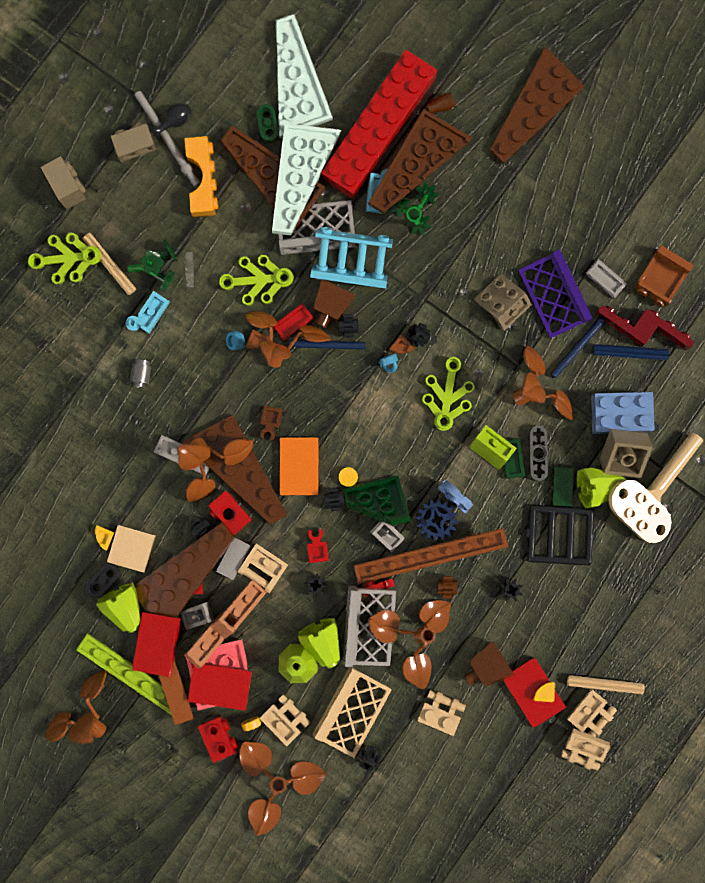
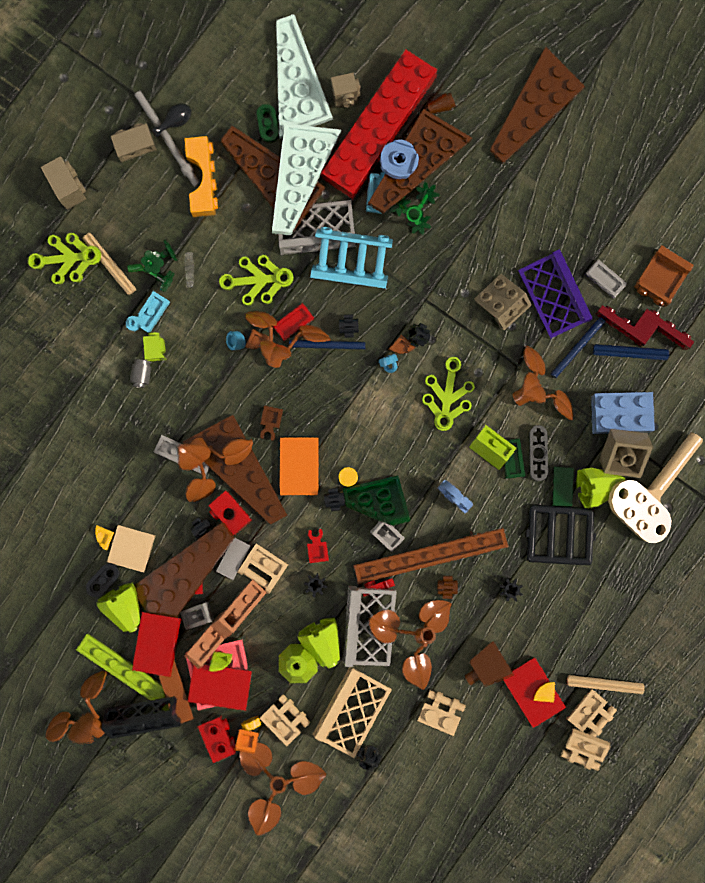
(138, 722): none -> black fence
(154, 347): none -> lime window
(220, 661): none -> lime tile
(246, 741): none -> orange plate
(331, 303): reddish brown torso -> none
(345, 90): none -> dark tan brick
(408, 154): none -> medium blue plate
(448, 516): dark blue gear -> none

